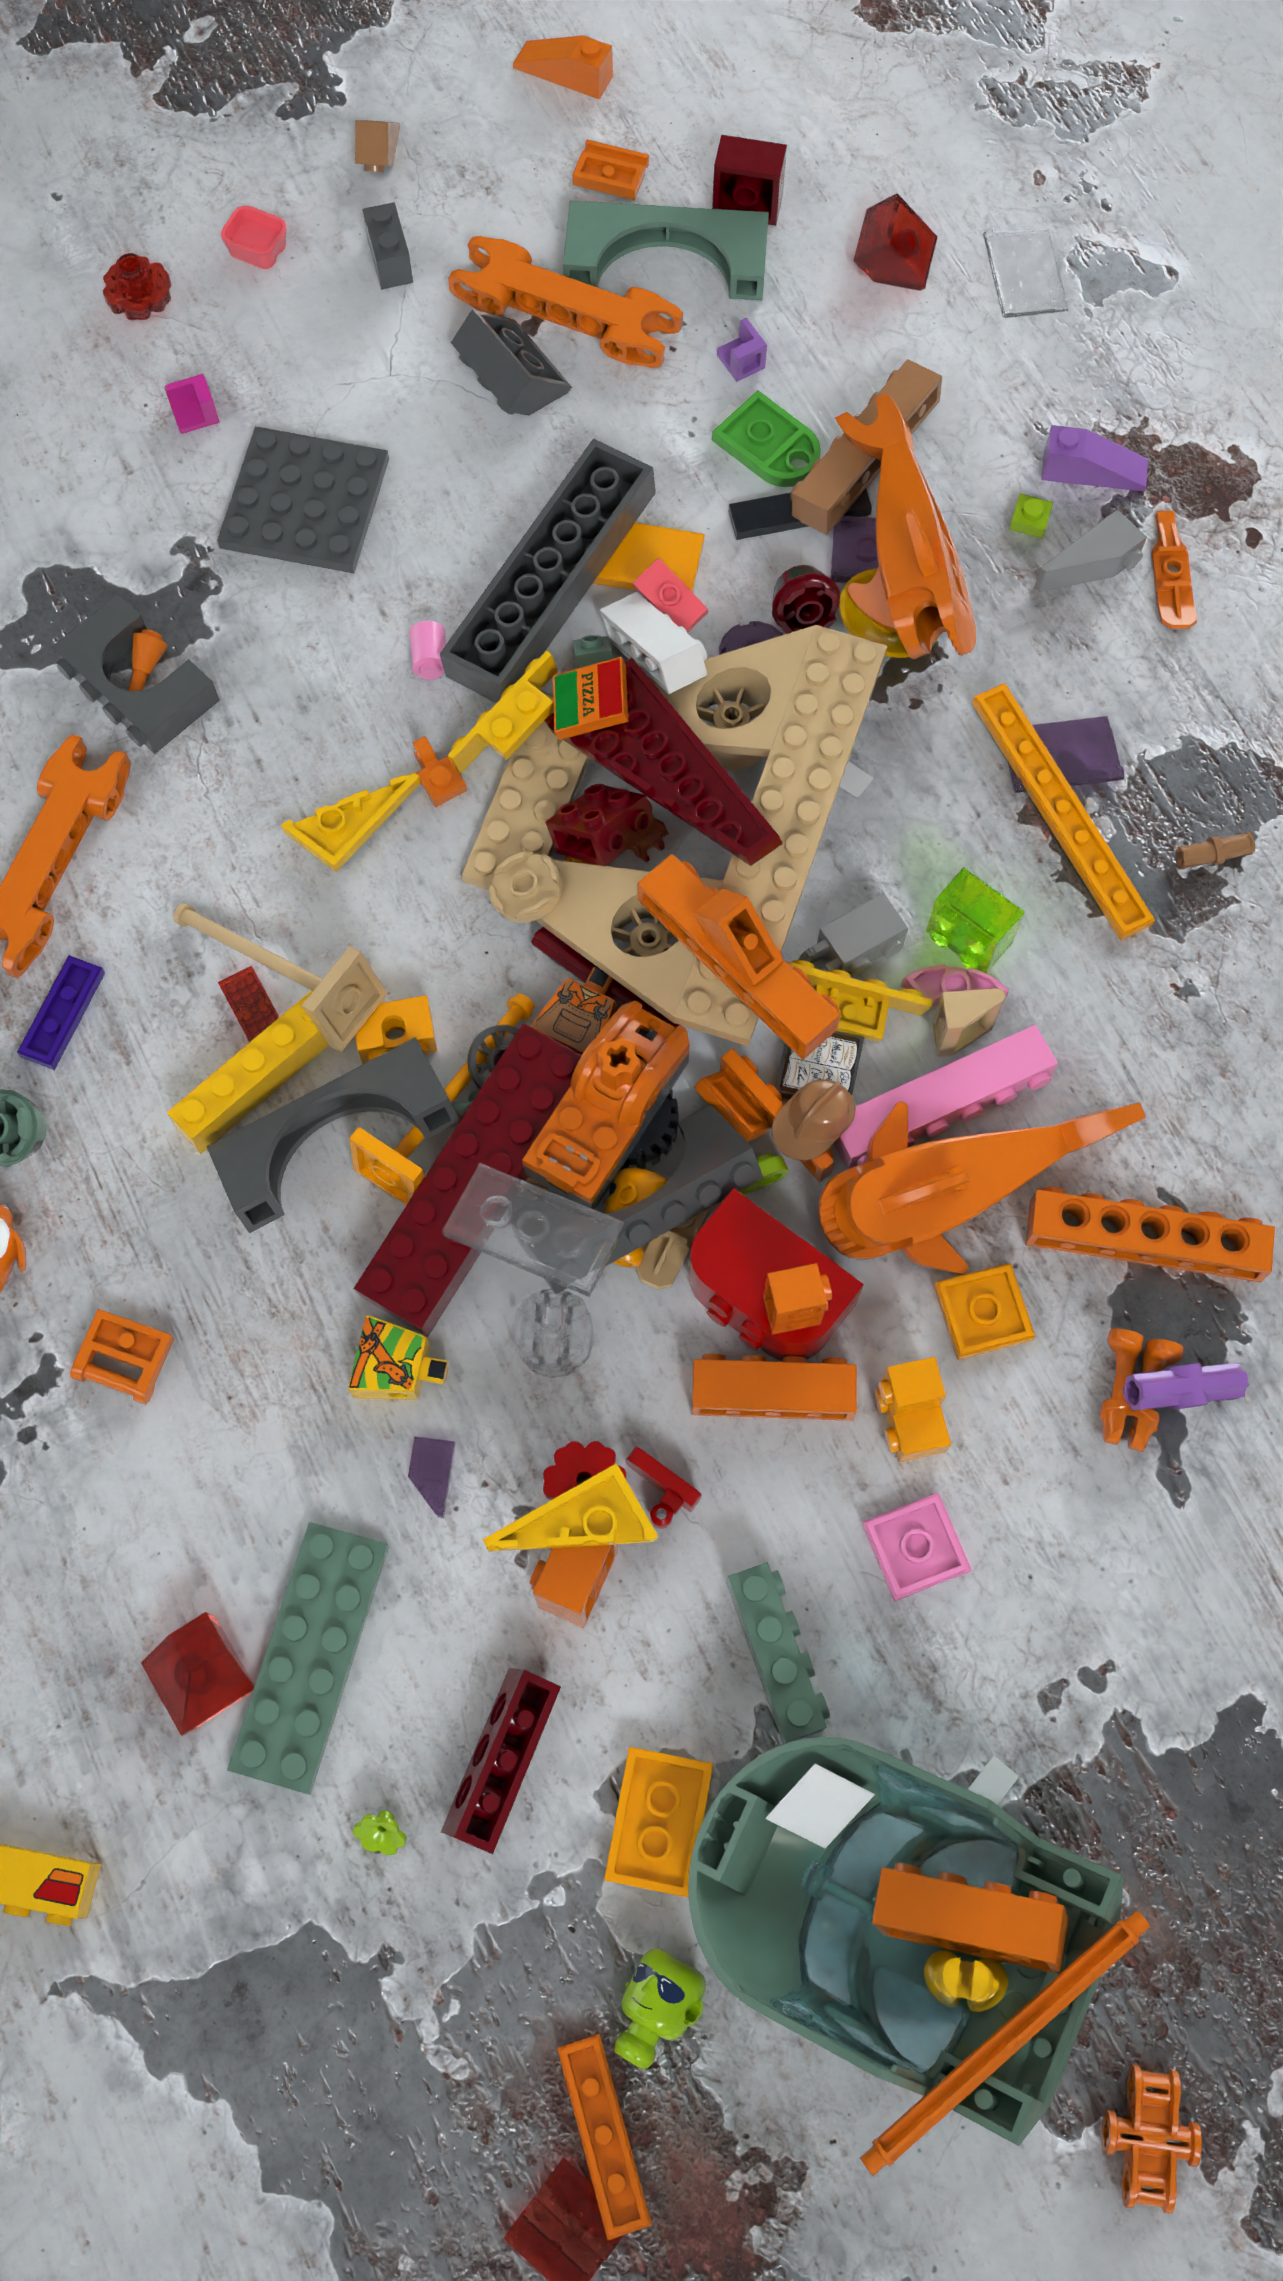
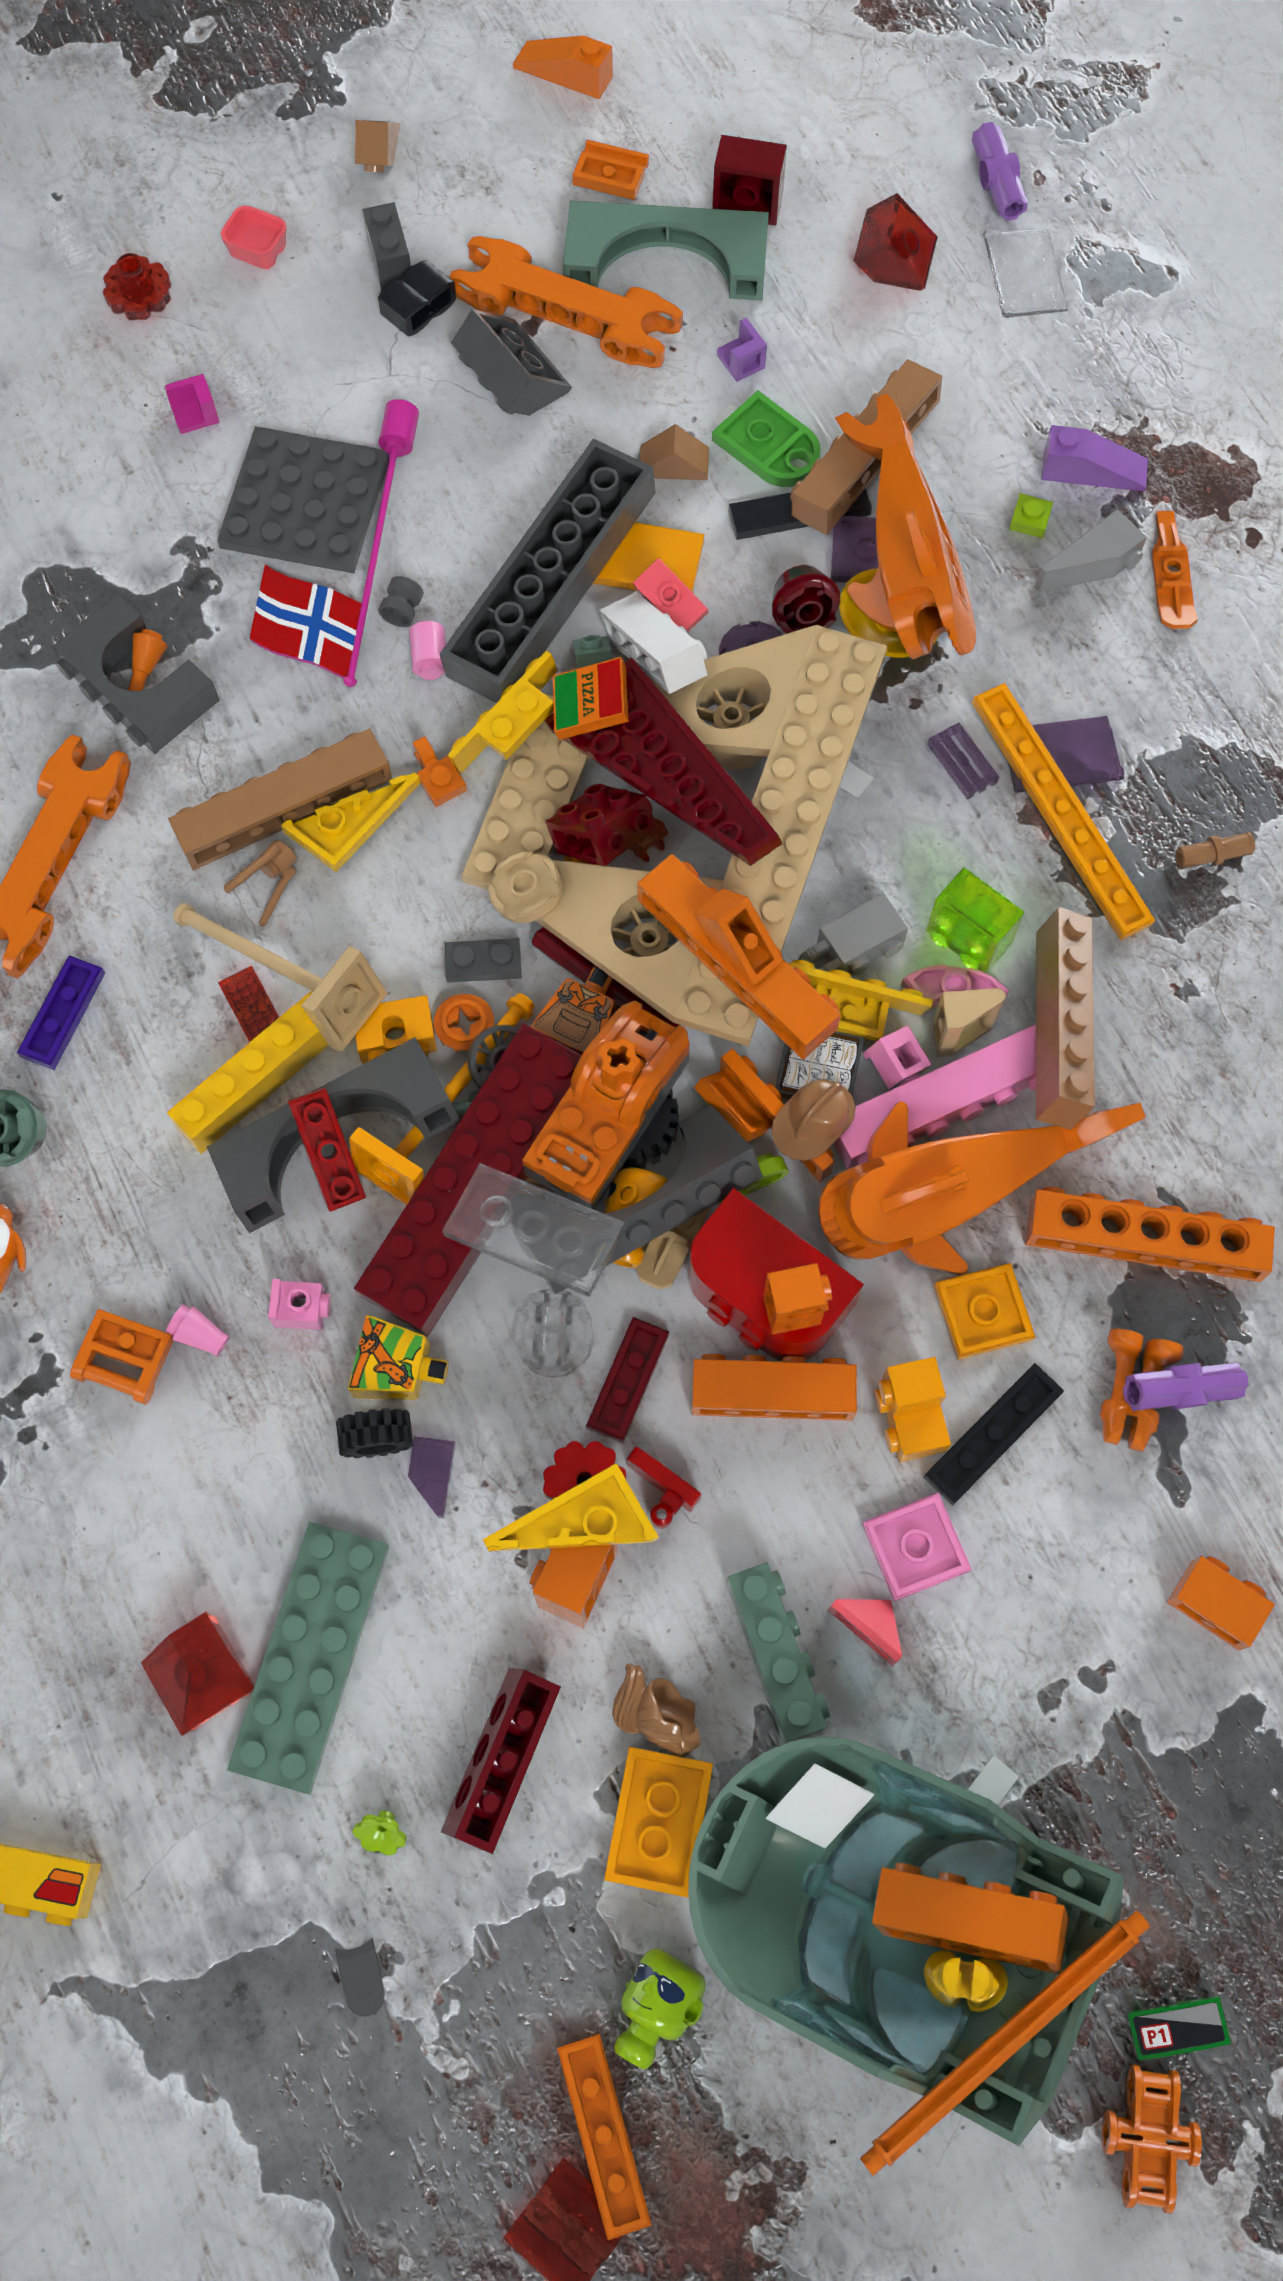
(196, 1330): none -> bright pink cone
(272, 862): none -> medium nougat plant
(290, 792): none -> medium nougat brick
(309, 1316): none -> bright pink brick
(314, 620): none -> flag
(318, 1127): none -> red tile
(361, 1979): none -> dark grey piece
(374, 1433): none -> black tyre
(402, 598): none -> dark grey wheel
(417, 297): none -> black brick
(448, 1016): none -> orange gear
(483, 960): none -> dark grey plate
(627, 1380): none -> dark red tile
(656, 1712): none -> medium nougat hair
(676, 455): none -> medium nougat slope
(873, 1623): none -> coral slope
(898, 1057): none -> bright pink brick
(978, 784): none -> clear purple tile
(993, 1434): none -> black tile
(999, 171): none -> medium lavender piece
(1064, 1019): none -> medium nougat brick
(1179, 2028): none -> slope
(1221, 1602): none -> orange brick

